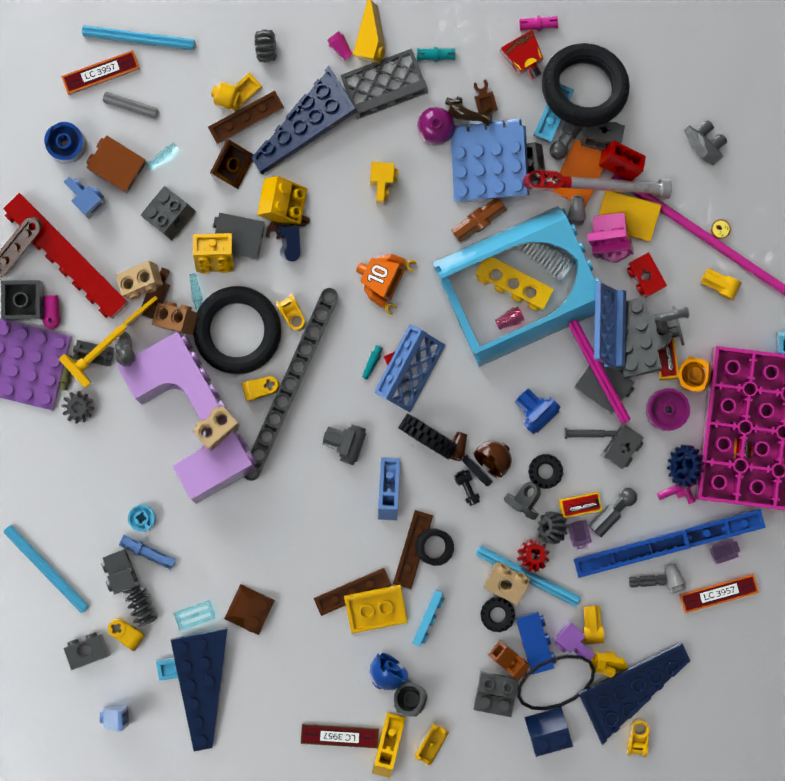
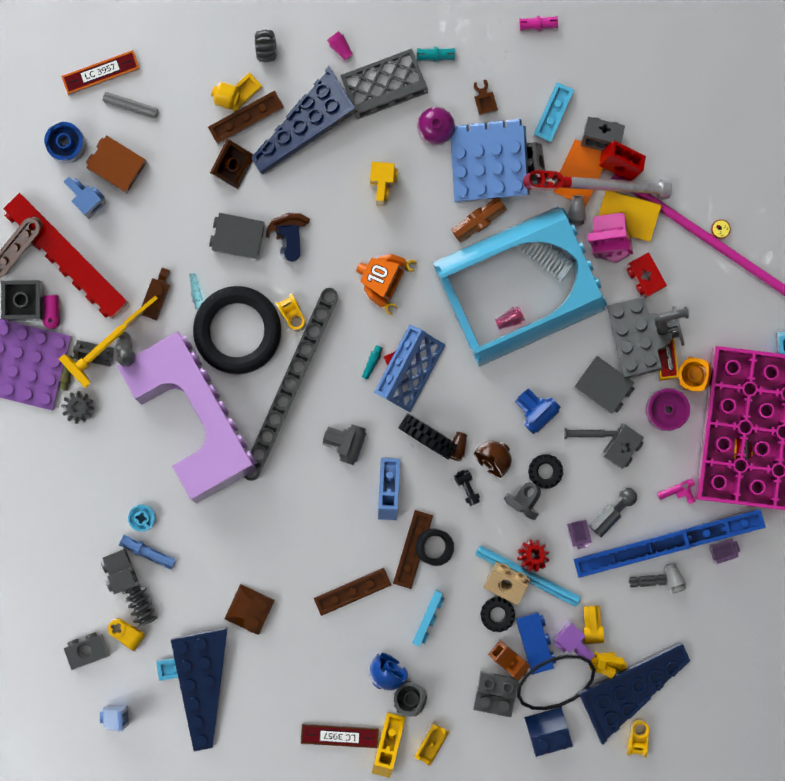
(46, 569): medium azure axle -> none
(138, 37): medium azure axle -> none
(138, 276): tan brick -> none
(162, 155): clear light blue animal -> none
(168, 213): dark grey brick -> none
(175, 318): medium nougat brick -> none
(179, 620): clear light blue tile -> none
(213, 253): yellow bracket -> none
(220, 432): tan brick -> none
(257, 389): yellow piece -> none
(282, 200): yellow slope -> none
(370, 39): yellow slope -> none
(376, 609): yellow tile -> none
(458, 111): dark brown animal -> none
(477, 470): black tile -> none
(524, 54): torso -> none
(542, 291): yellow brick -> none
(552, 527): dark grey gear -> none
(560, 148): dark grey piece -> none
(580, 504): slope -> none
(596, 56): black tyre -> none
(599, 372): dark pink axle -> none
(610, 326): medium blue fence -> none
(685, 465): dark blue gear -> none
(706, 149): dark grey connector -> none
(719, 593): tile -> none
(724, 285): yellow piece -> none

